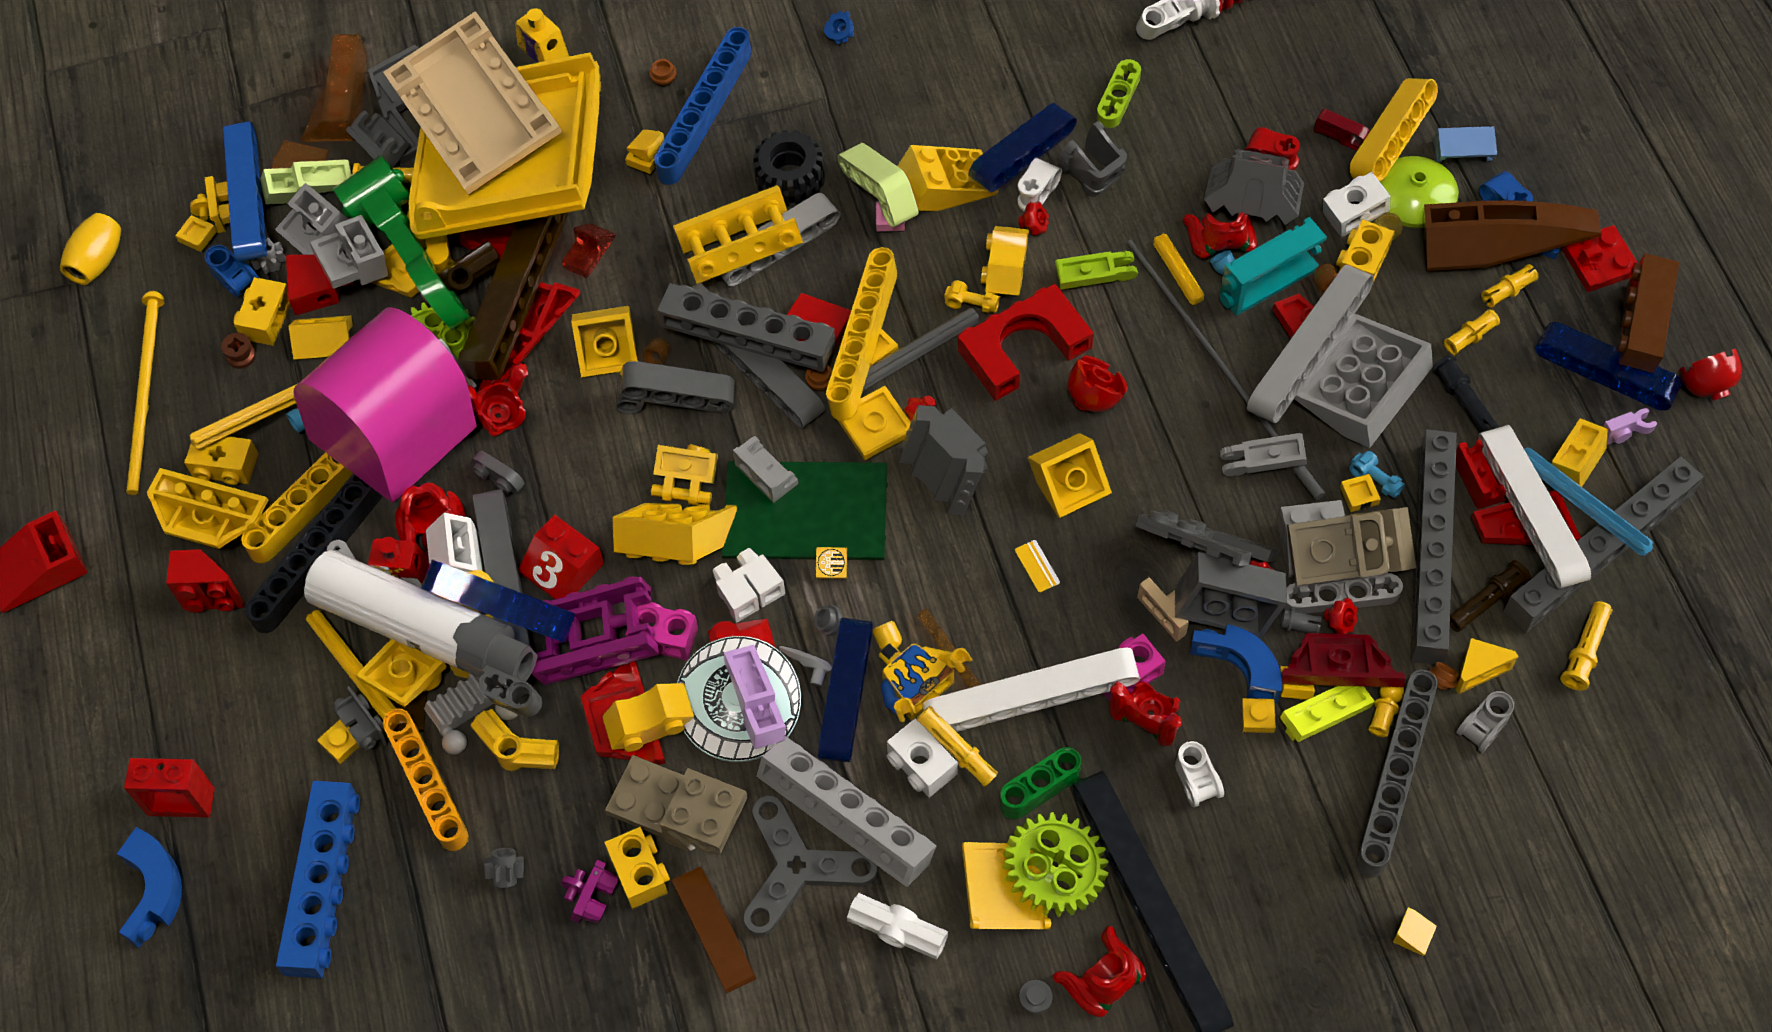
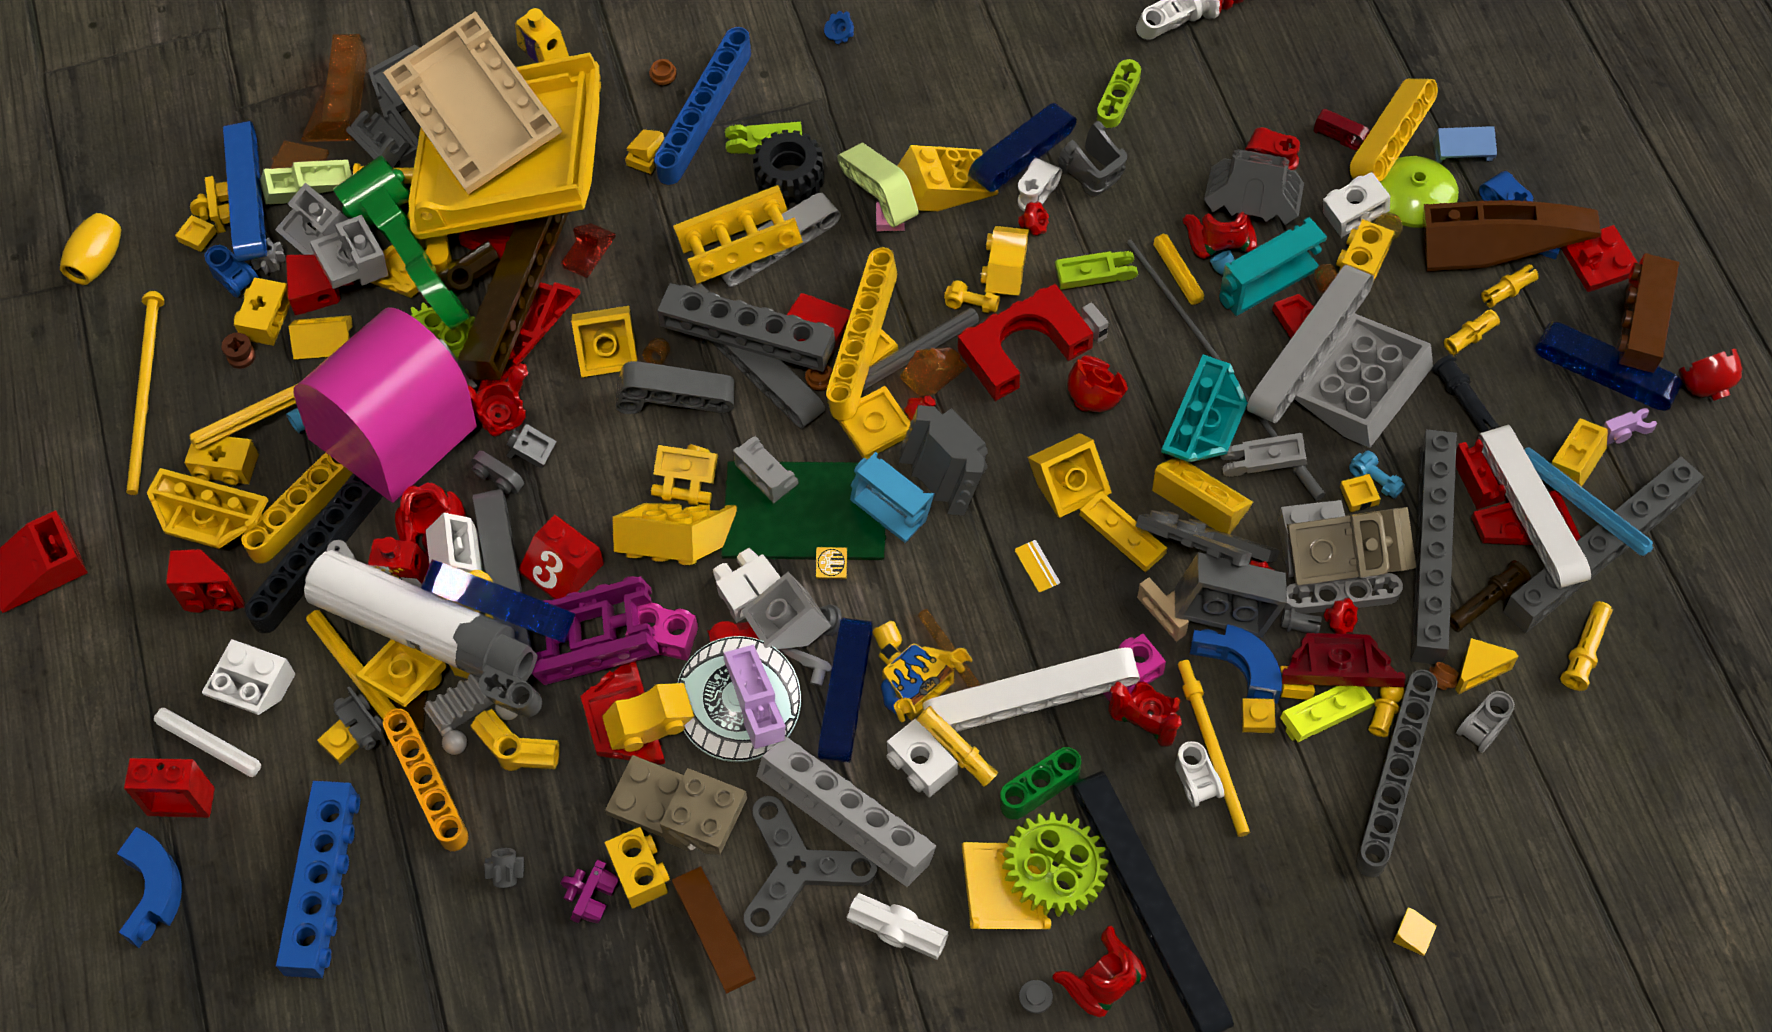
(207, 742): none -> white axle
(249, 678): none -> white slope
(530, 445): none -> bracket
(754, 135): none -> lime hinge
(786, 615): none -> light grey slope
(890, 497): none -> dark azure window
(932, 370): none -> clear orange slope
(1095, 321): none -> light grey plate
(1122, 531): none -> yellow plate
(1194, 692): none -> yellow bar
(1200, 494): none -> yellow slope
(1207, 413): none -> teal wedge

